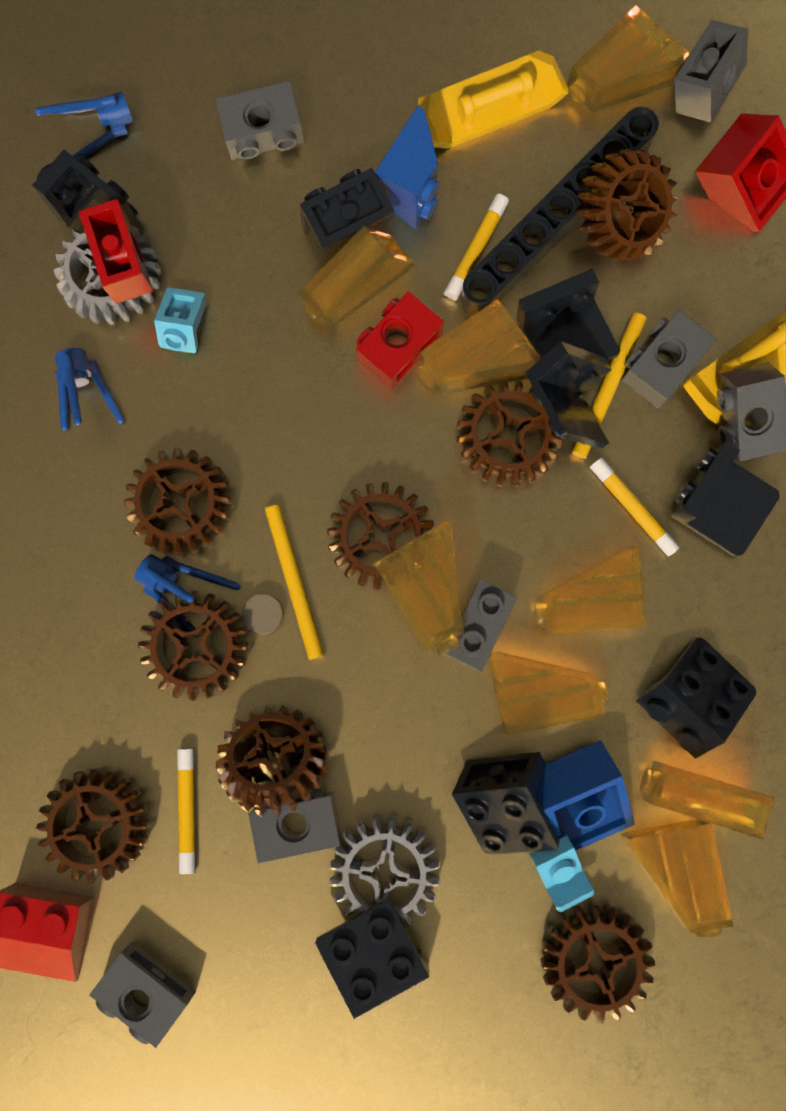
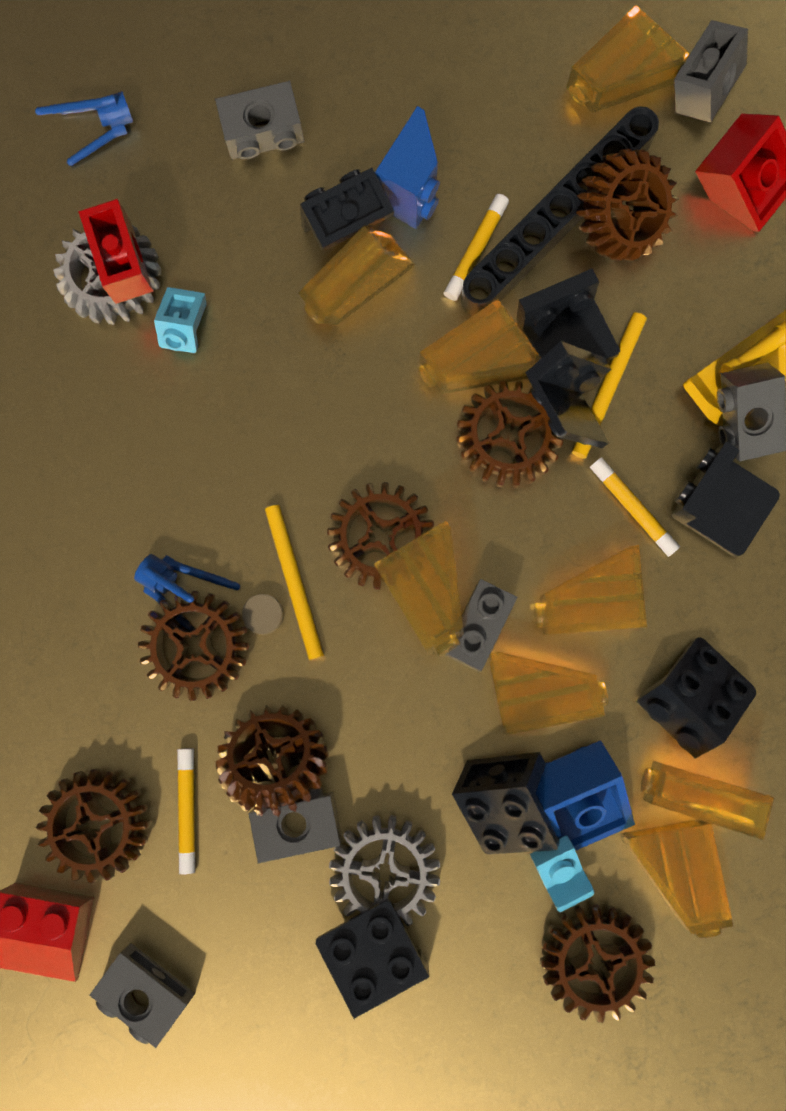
(72, 184): black bracket -> none
(74, 373): blue plant -> none
(163, 511): reddish brown gear -> none
(392, 361): red brick -> none
(493, 99): yellow piece -> none
(683, 341): dark grey brick -> none

